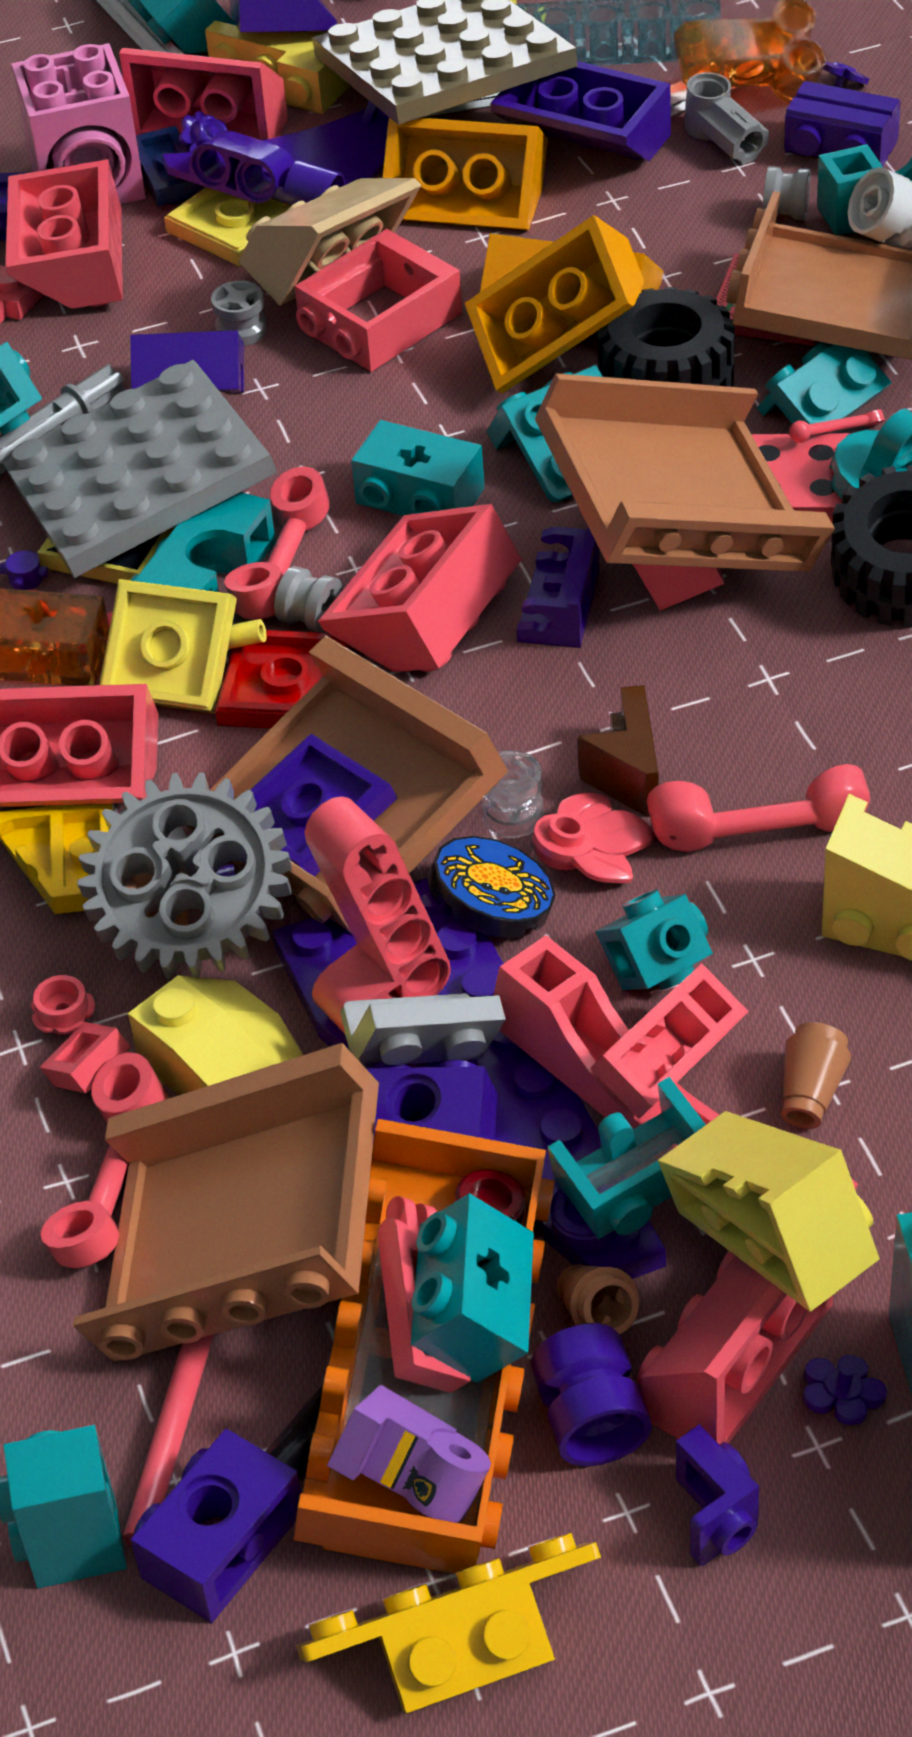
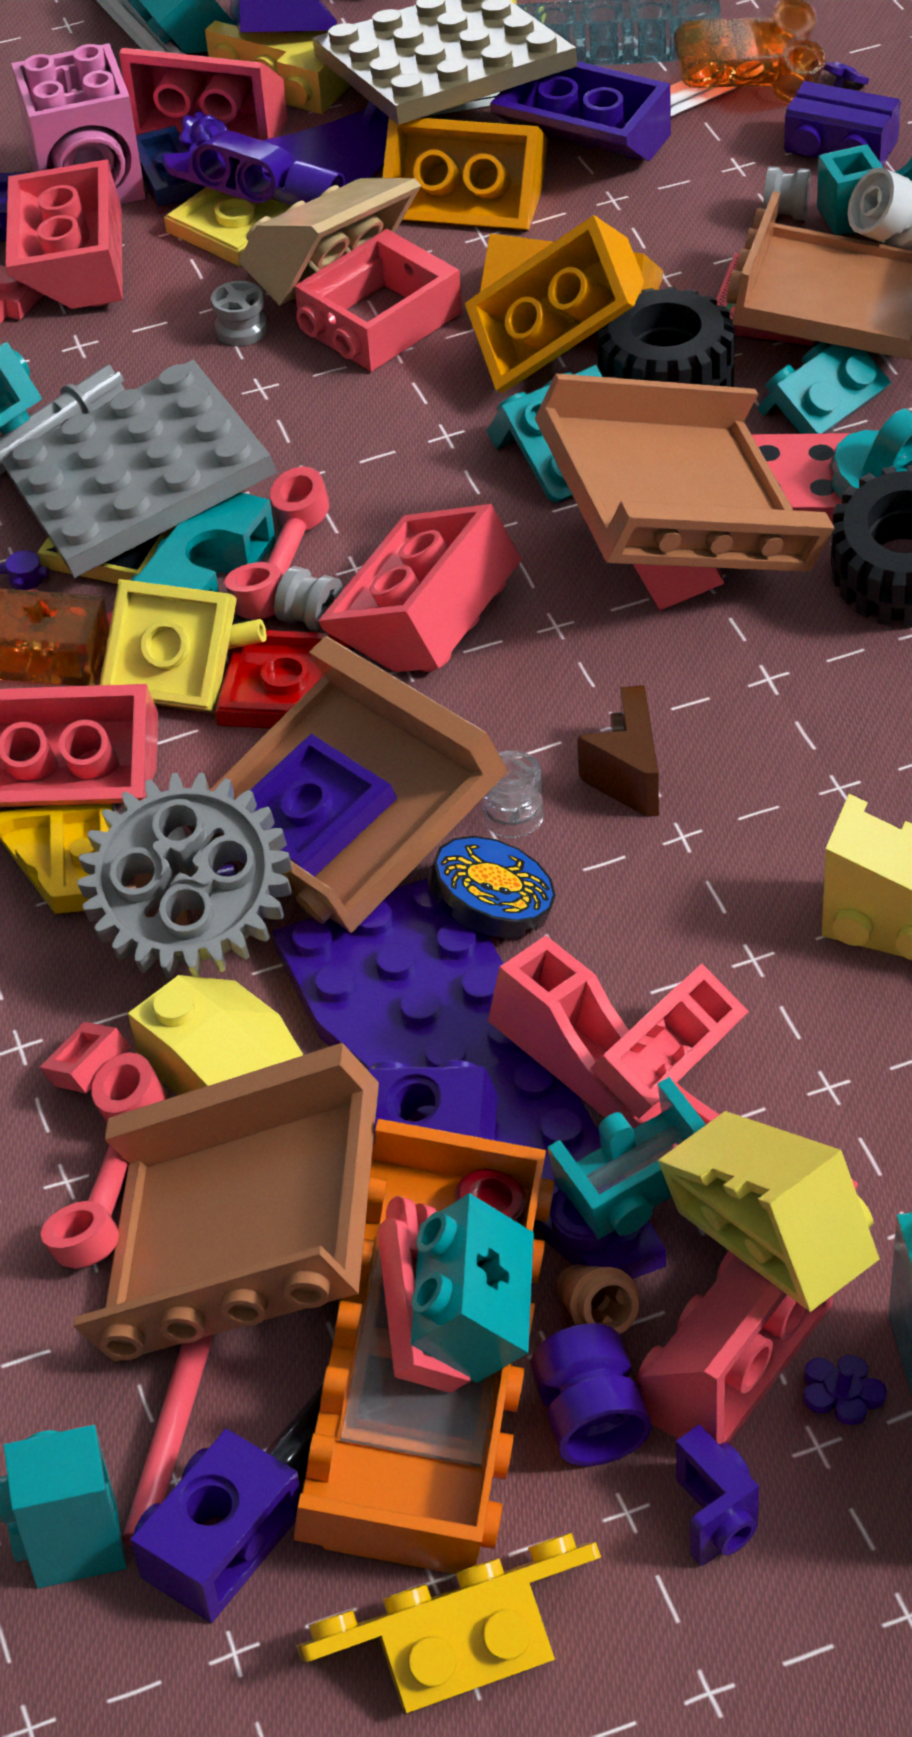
(61, 1005): coral plate -> none
(216, 352): dark purple hinge -> none
(394, 936): coral beam -> none
(411, 1455): medium lavender leg -> none
(416, 471): teal brick -> none
(421, 1028): light grey bracket -> none
(561, 590): dark purple hinge -> none
(591, 838): coral plate -> none
(655, 941): teal brick -> none
(686, 821): coral piece -> none
(717, 117): light grey piece -> none
(801, 431): coral hinge -> none
(812, 1072): nougat cone -> none

